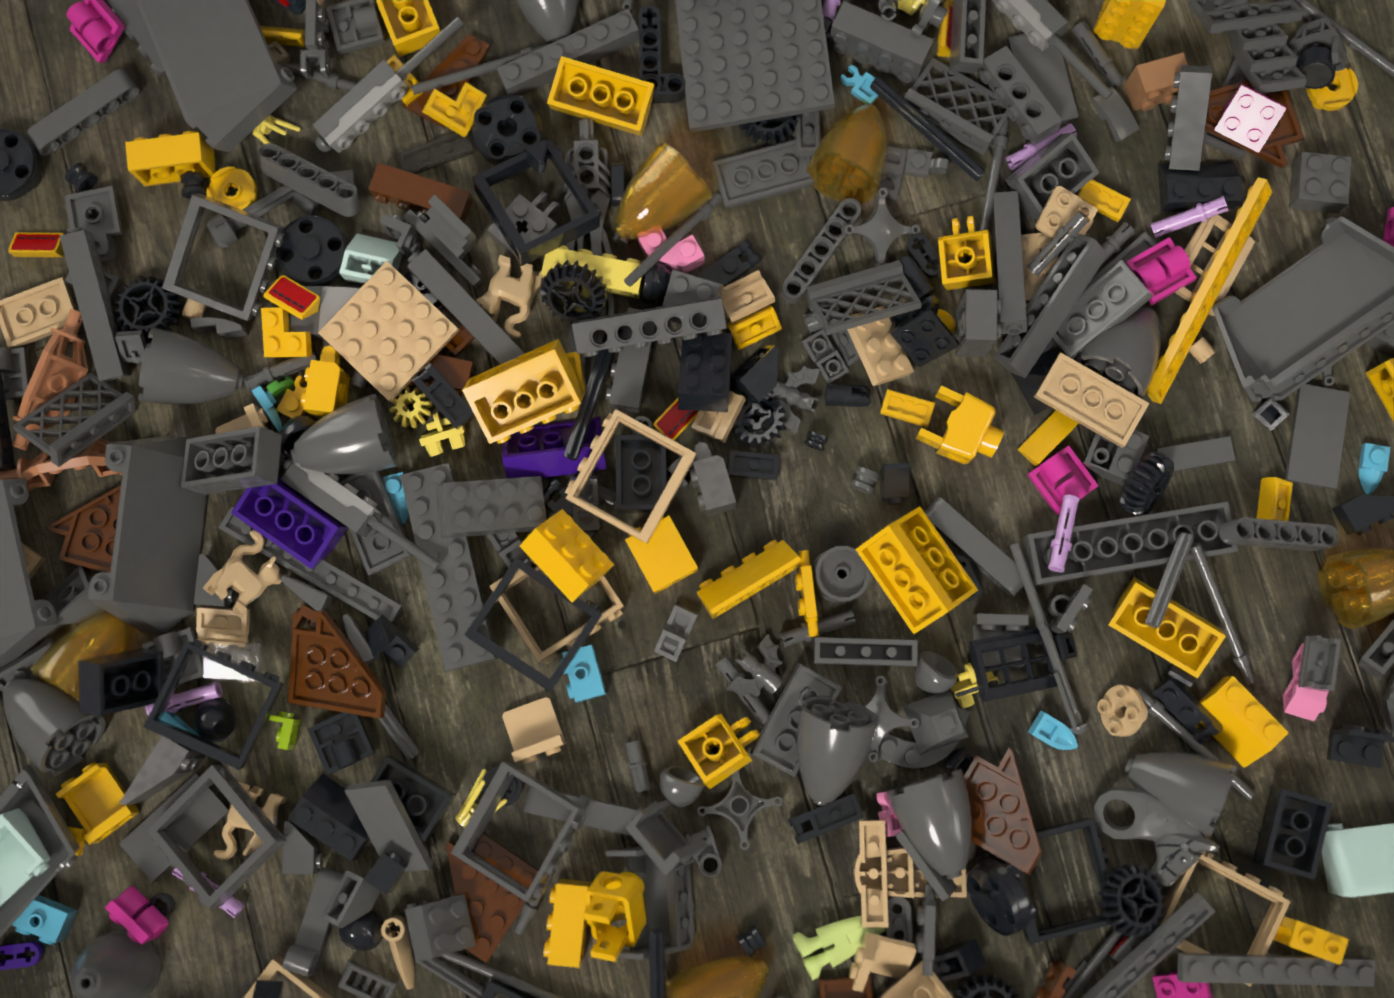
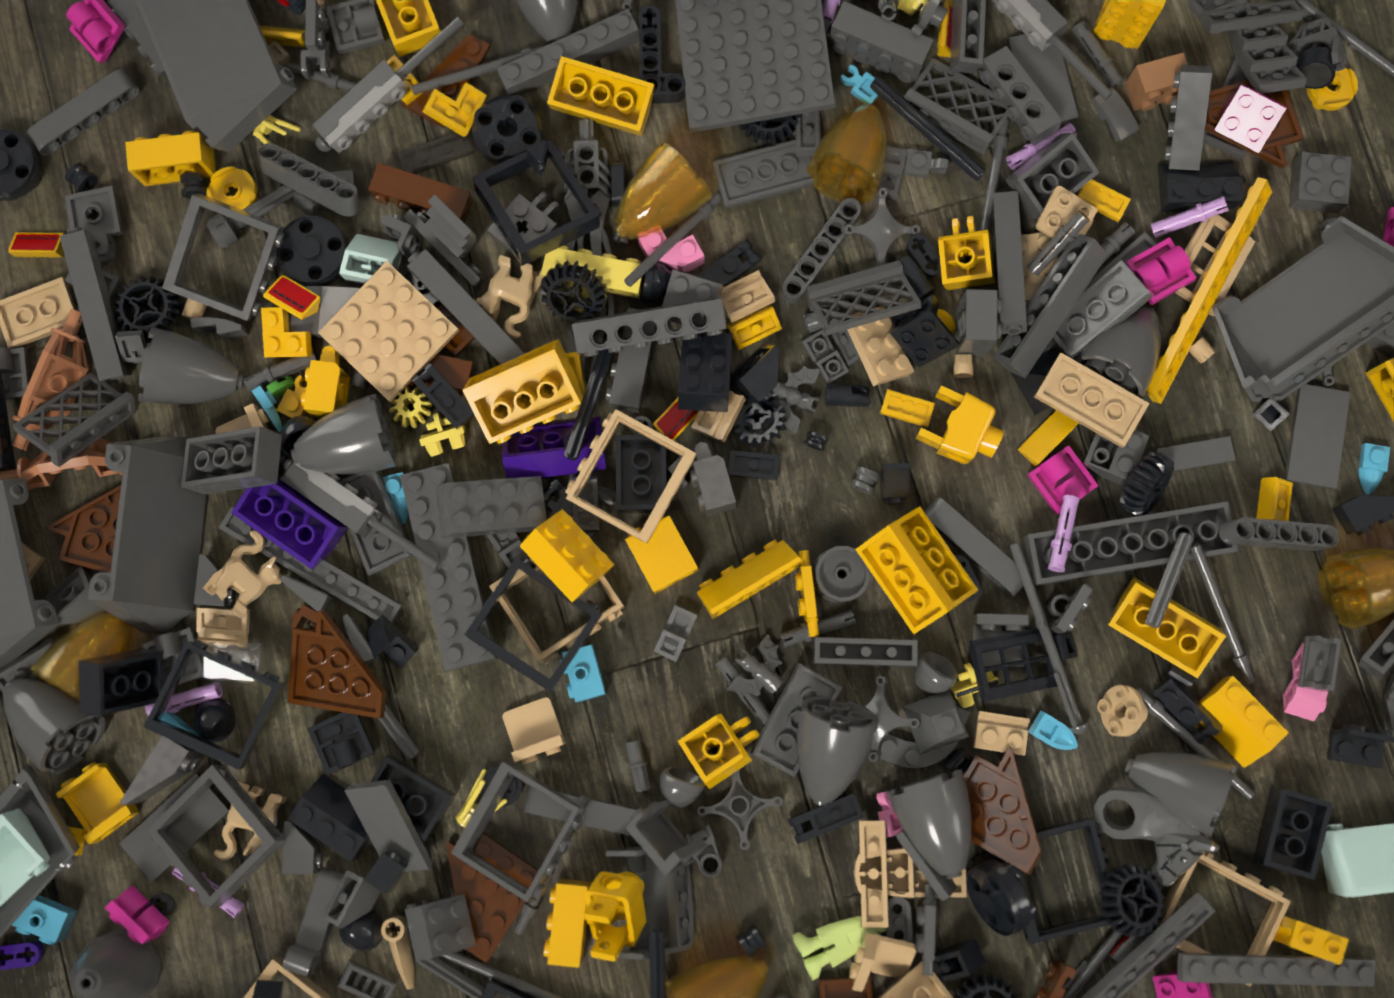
(288, 732): lime bracket -> none
(963, 366): none -> tan hose
(1001, 732): none -> tan plate

